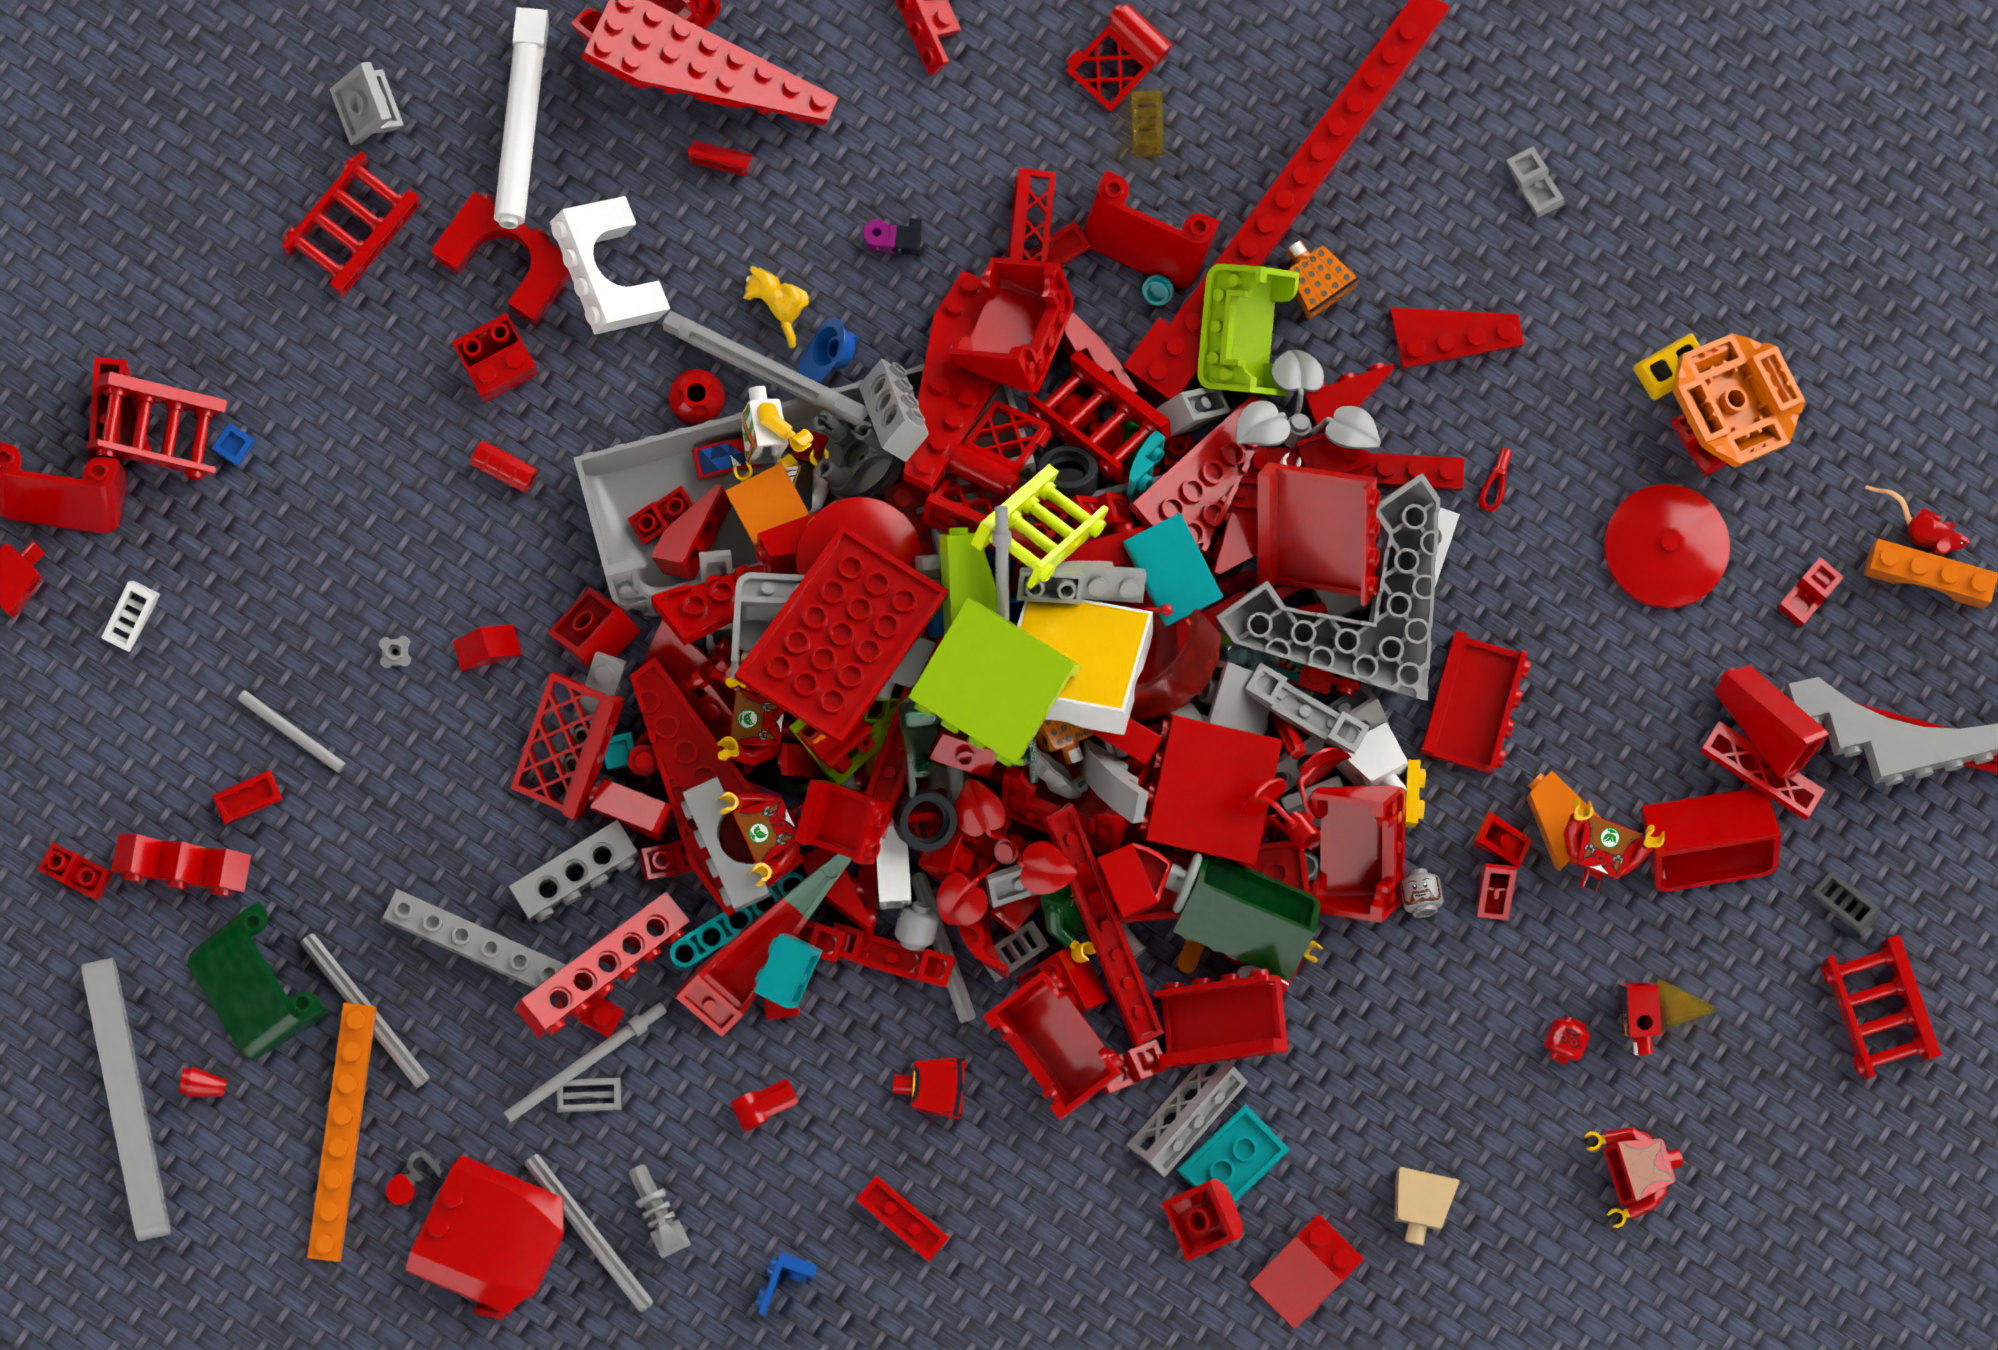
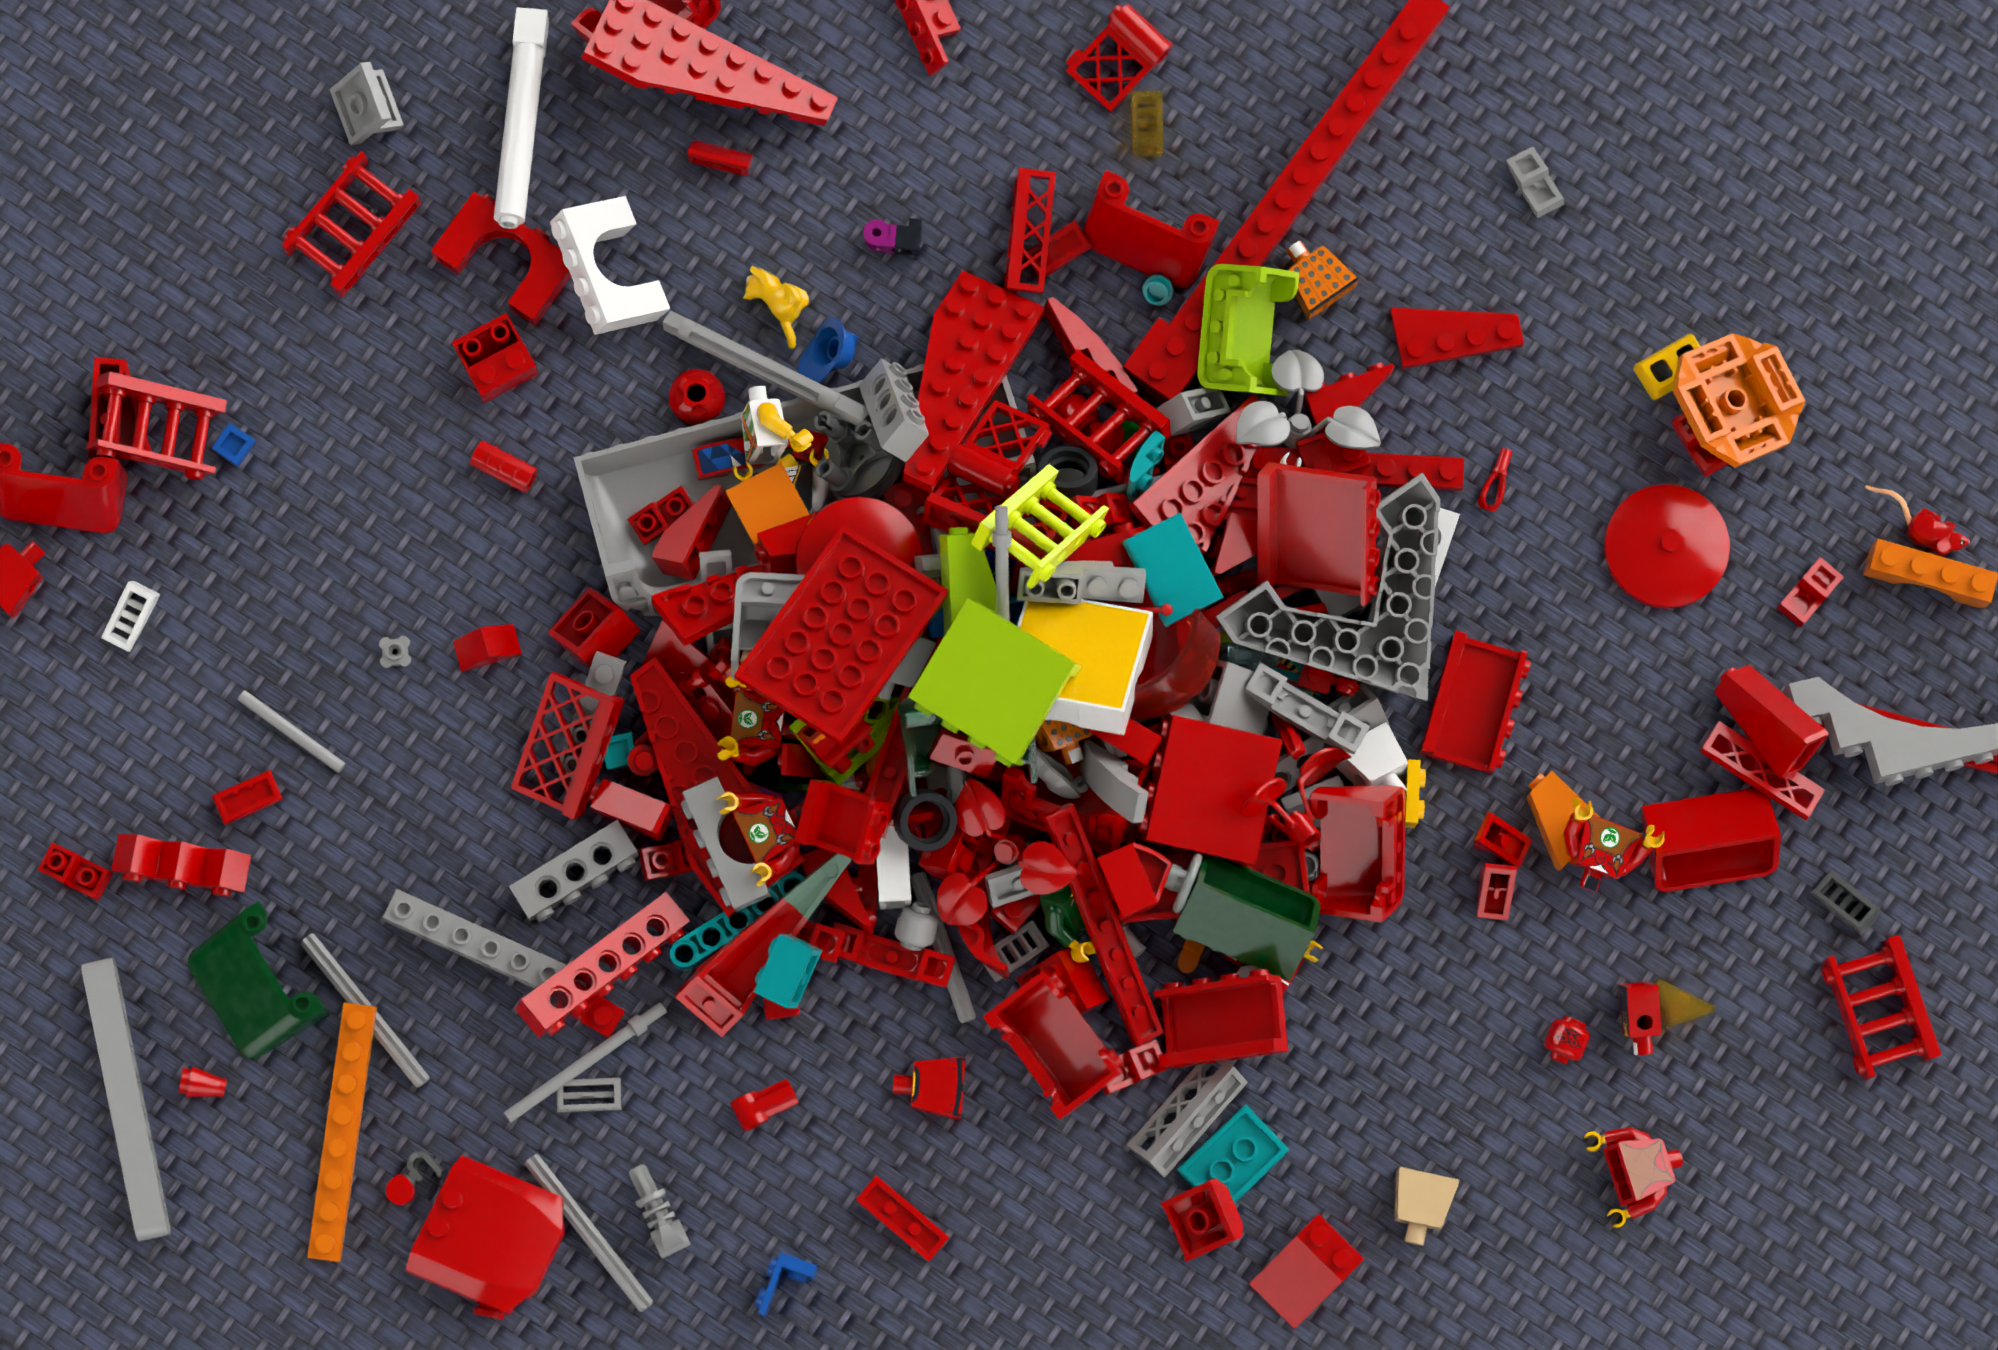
(1018, 323): red windscreen -> none
(1421, 893): light grey head -> none

